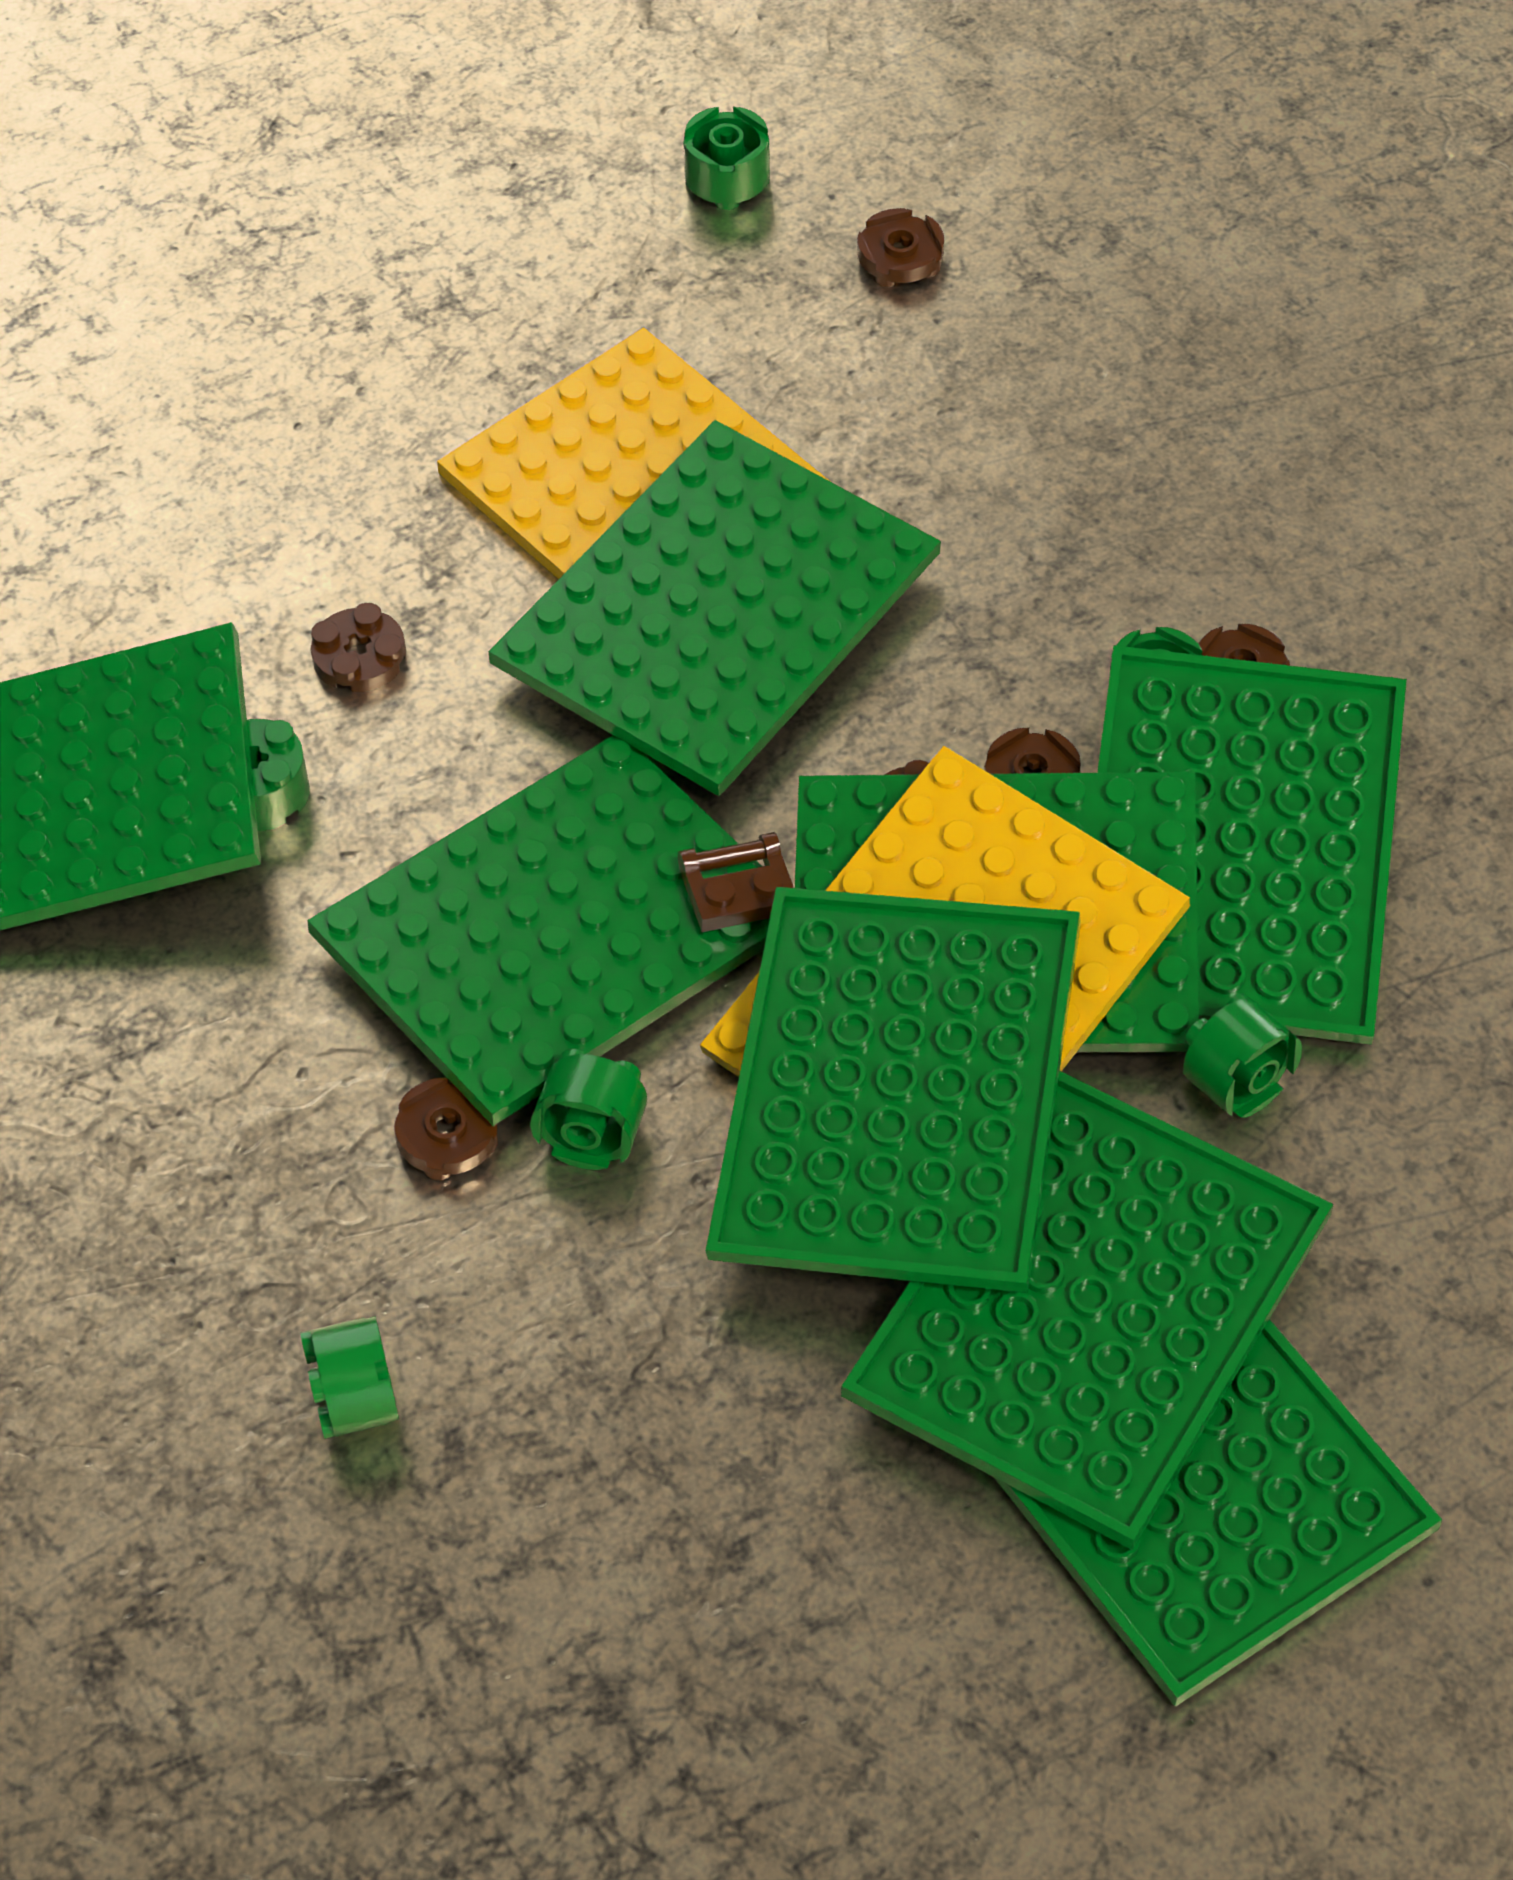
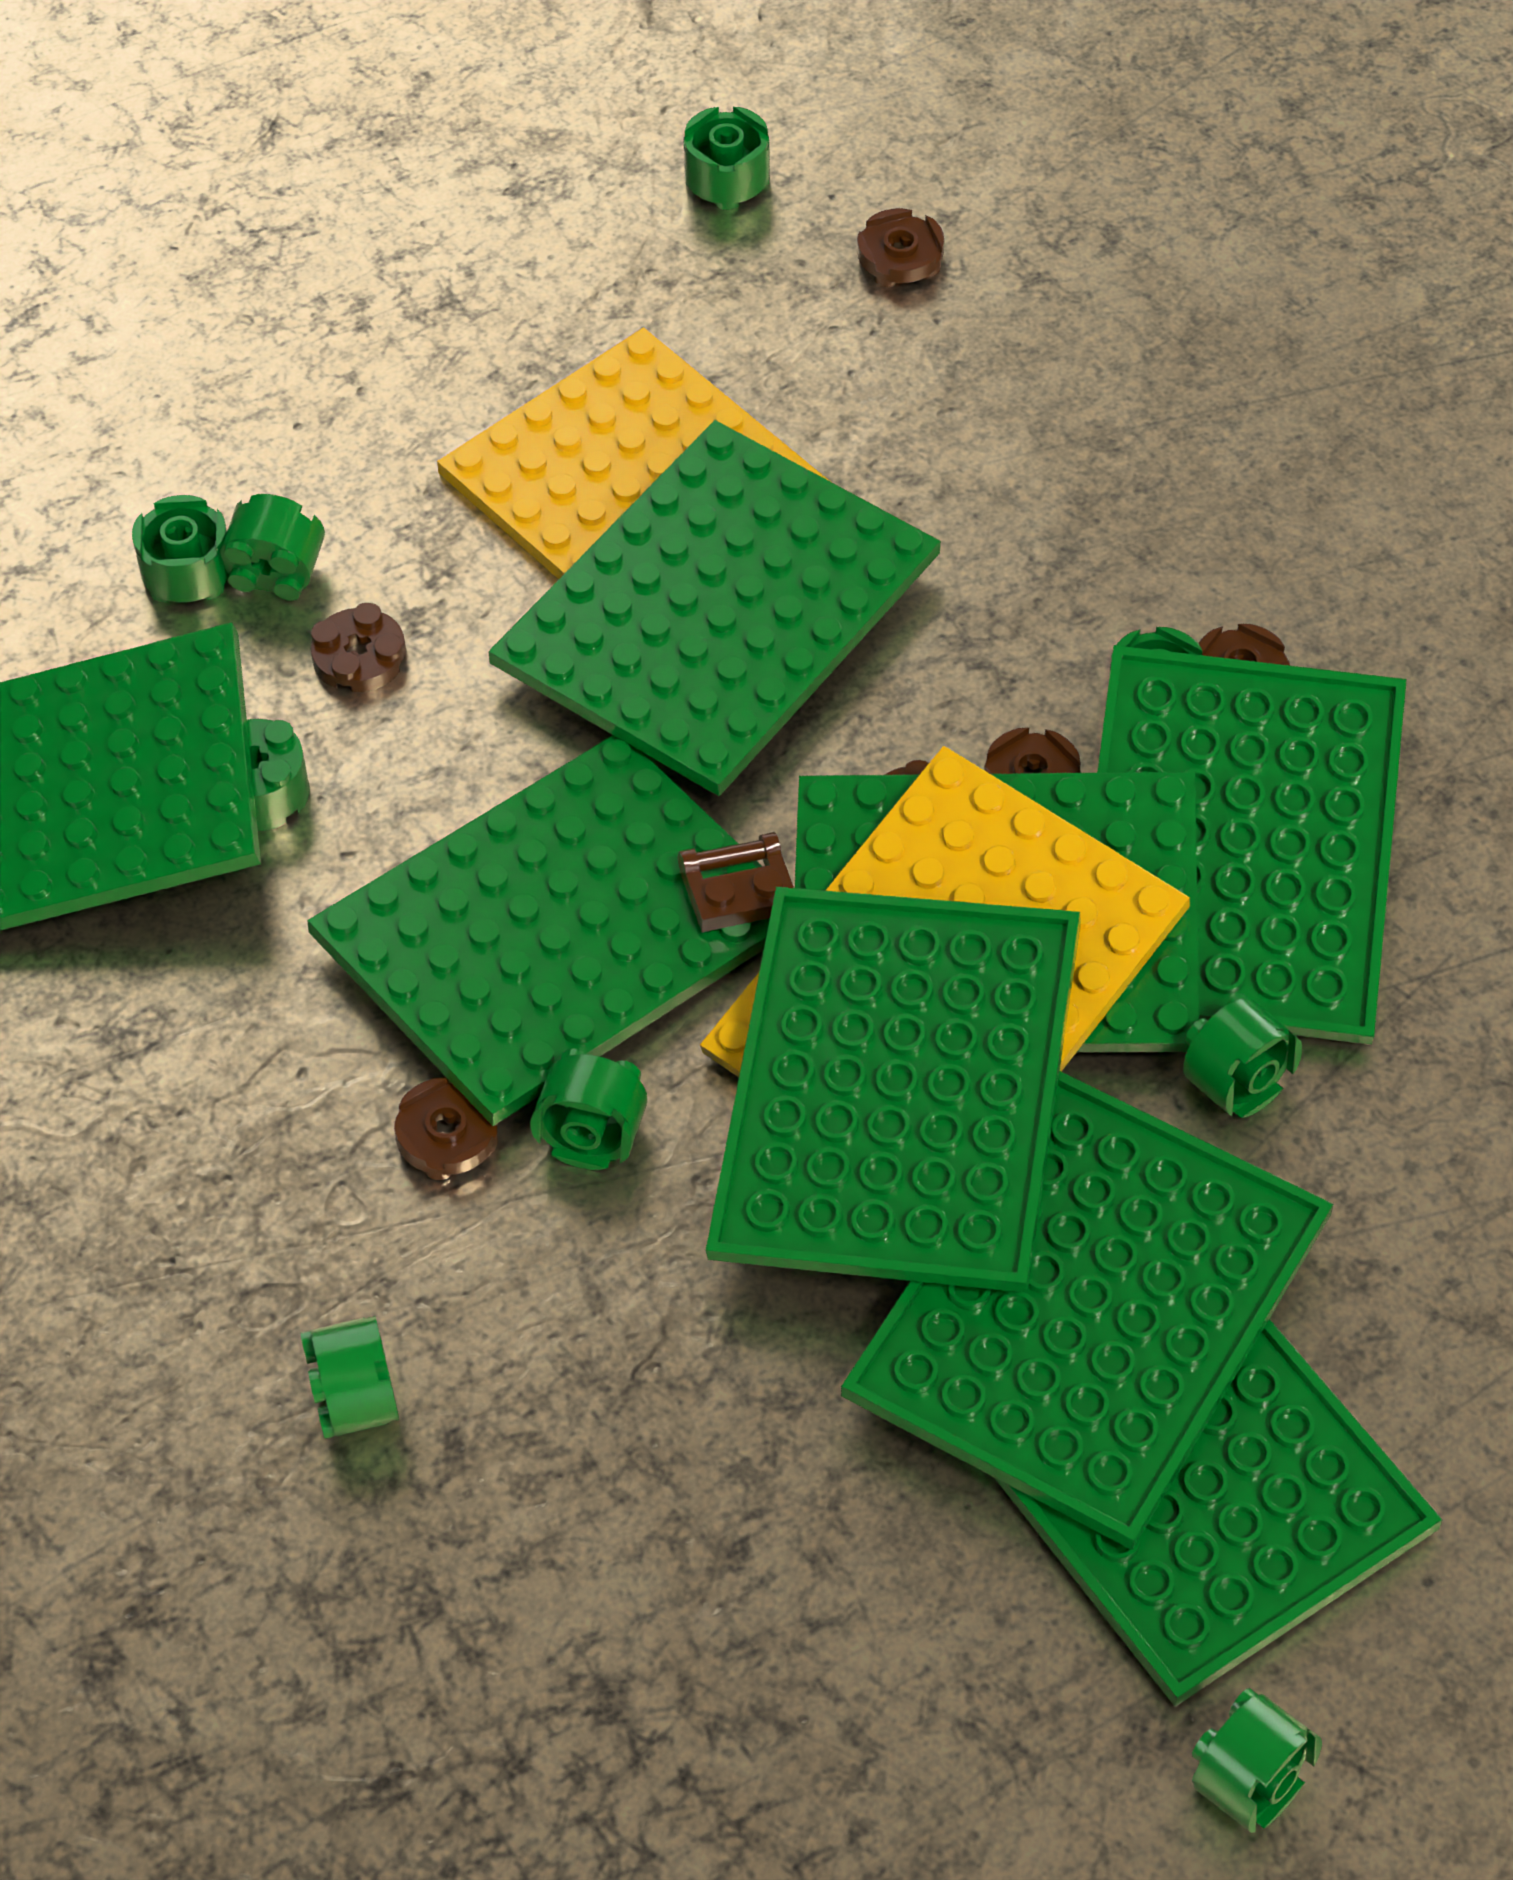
(181, 549): none -> green brick
(271, 546): none -> green brick
(1254, 1760): none -> green brick

